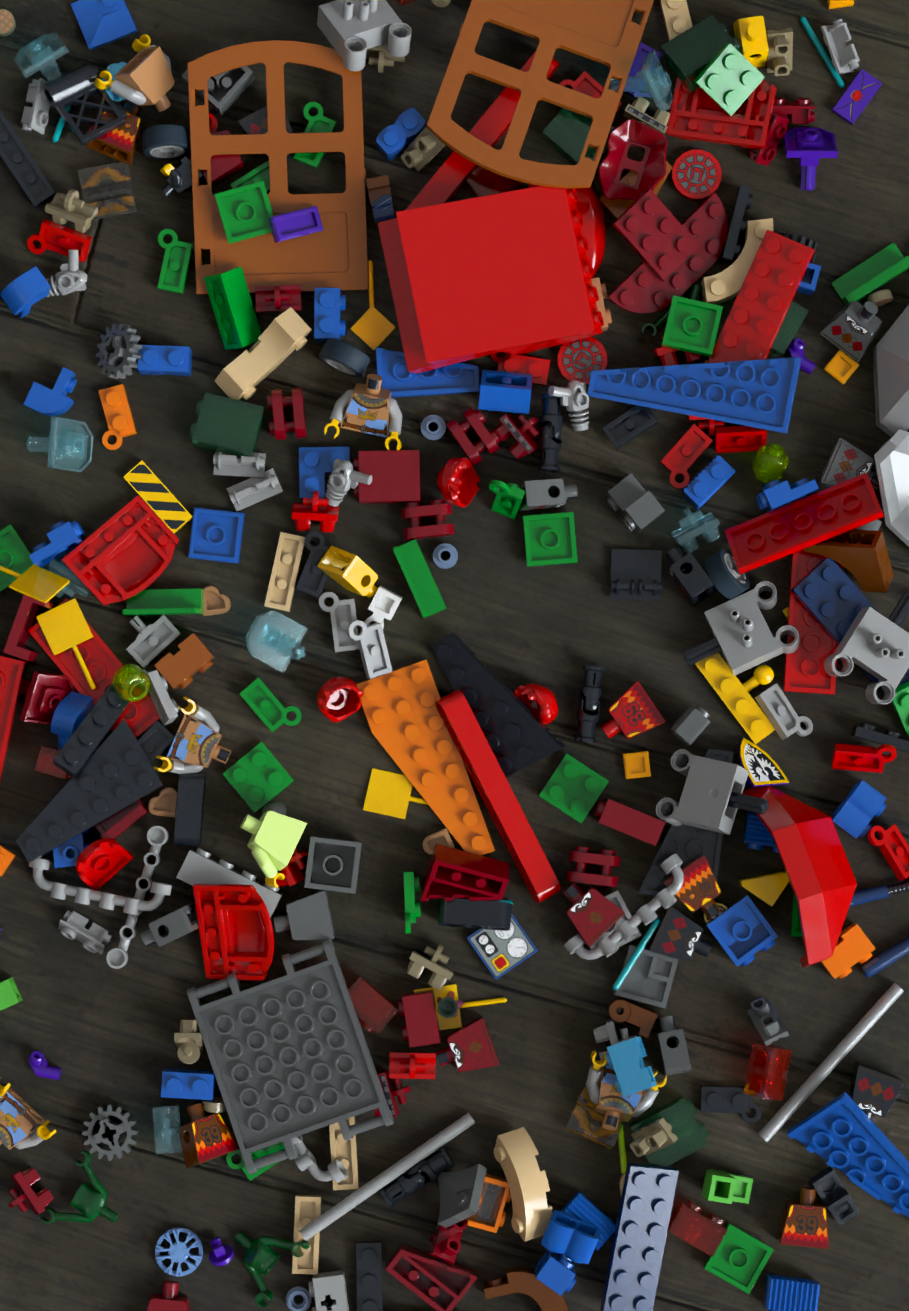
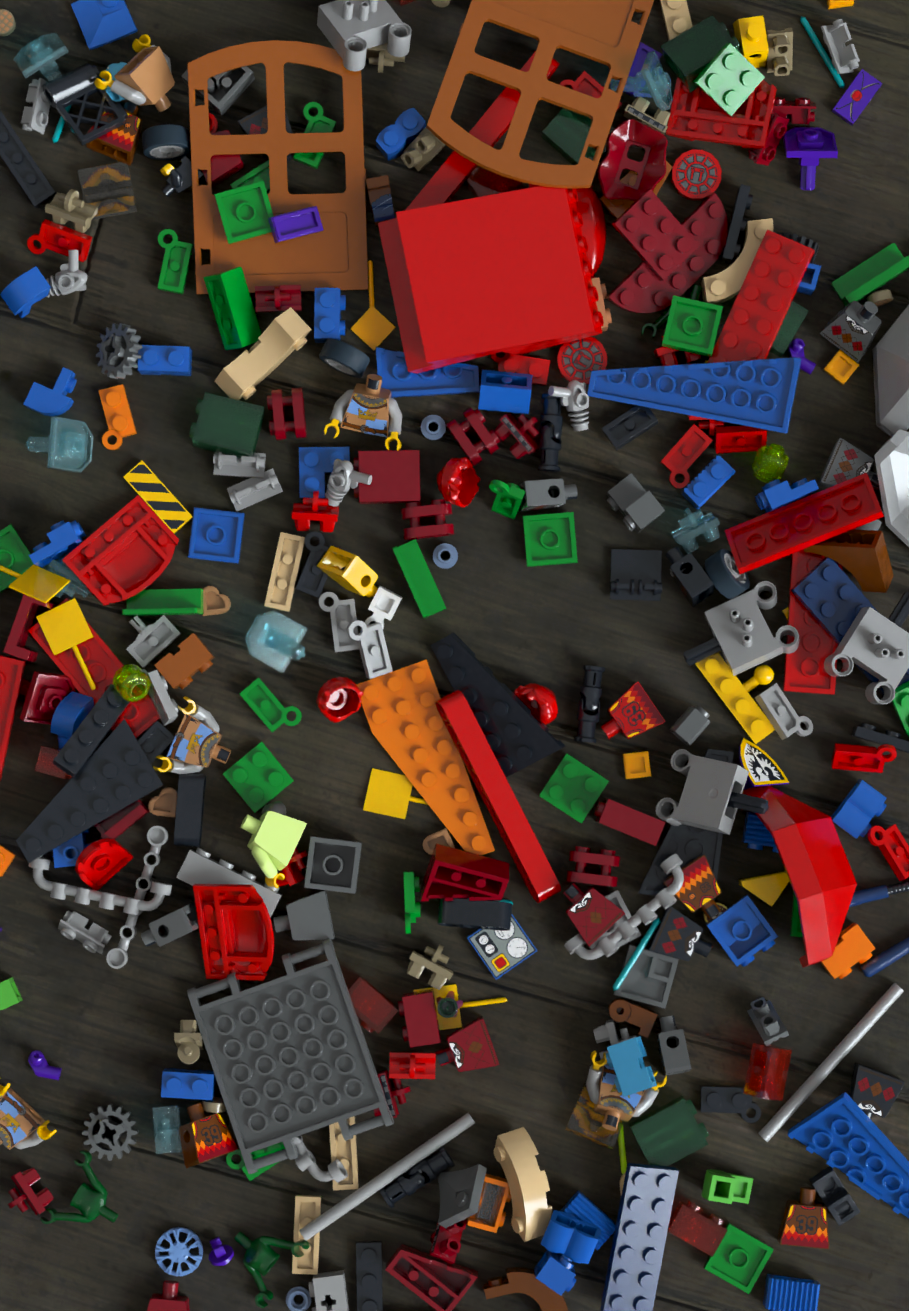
(652, 1138): dark tan hips -> none

